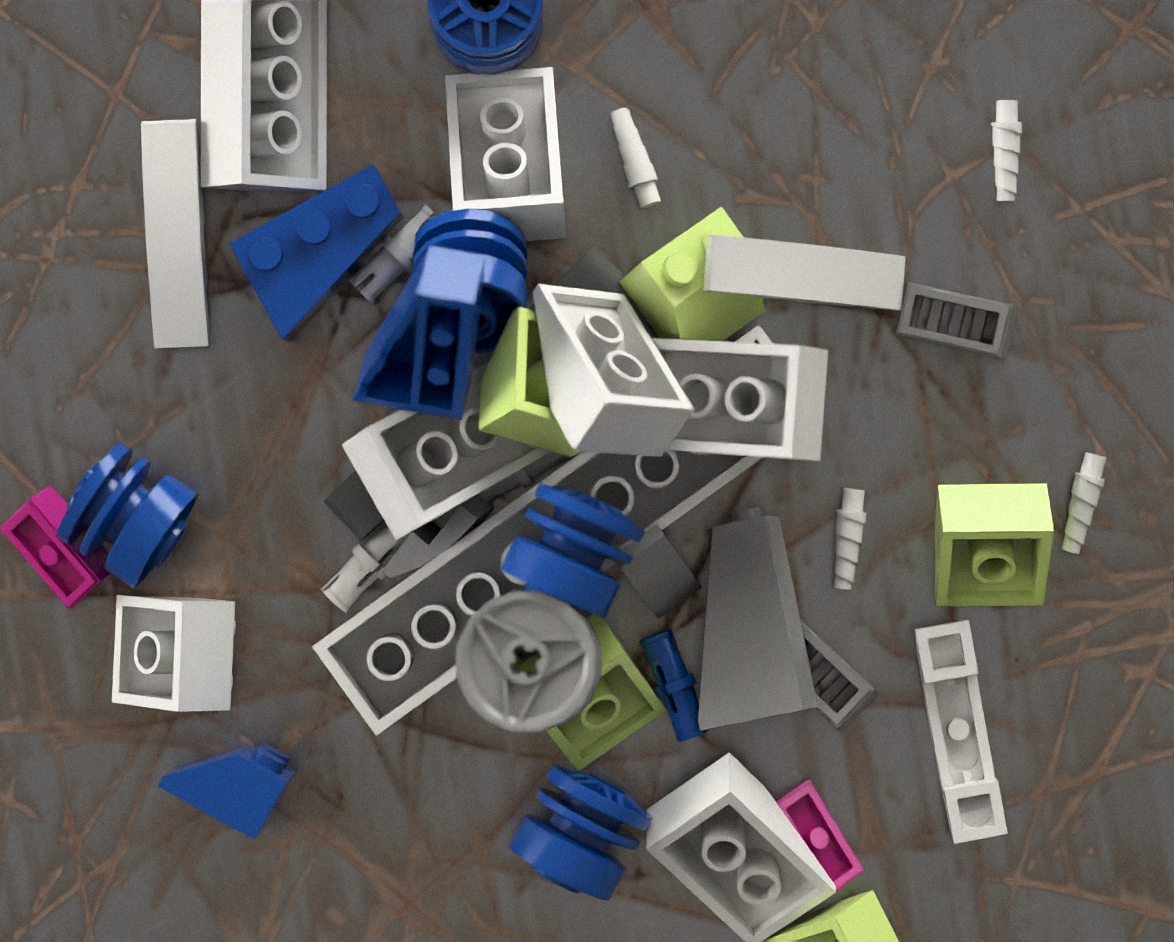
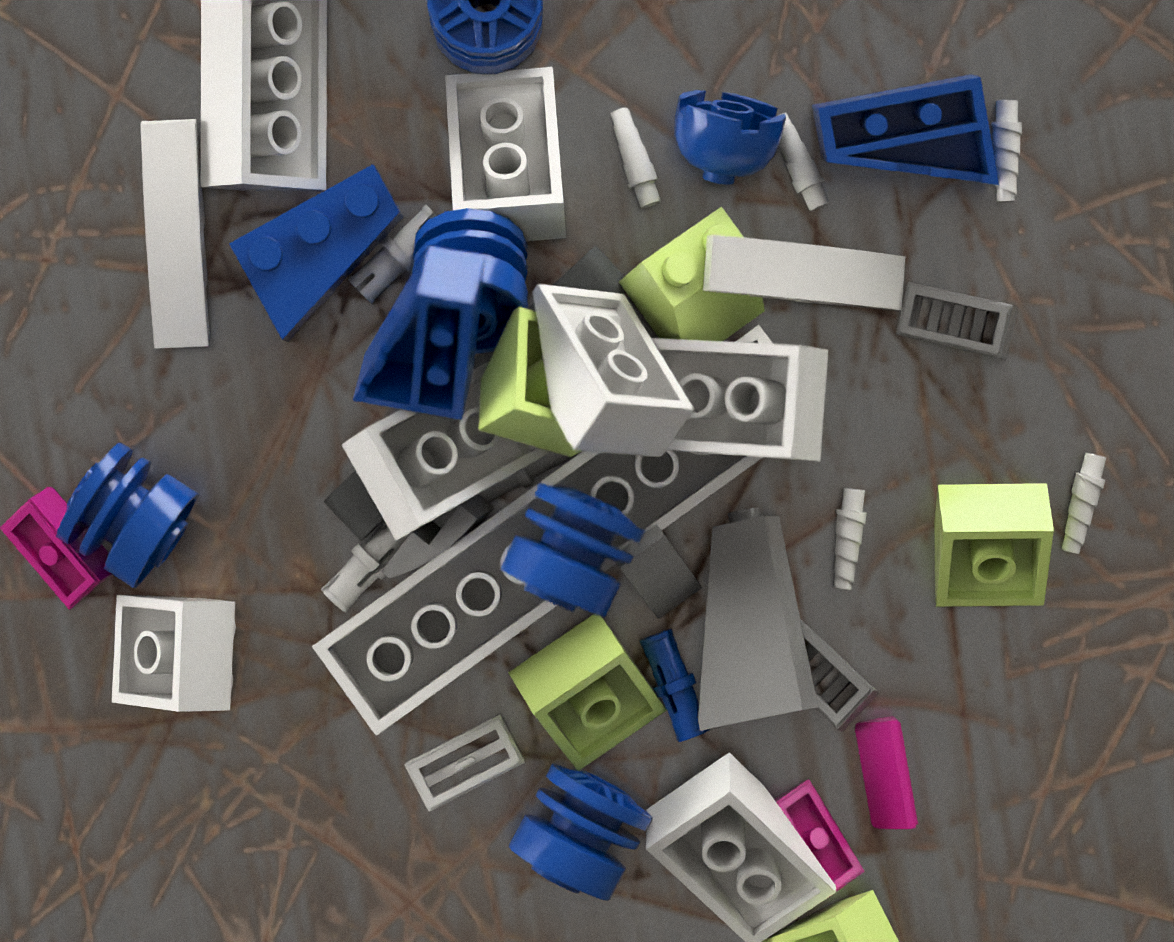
(234, 786): blue slope -> none
(493, 650): light grey piece -> none
(505, 741): none -> white tile
(727, 134): none -> blue cylinder
(802, 168): none -> white animal
(886, 773): none -> dark pink slope
(912, 129): none -> blue wedge
(959, 731): white slope -> none

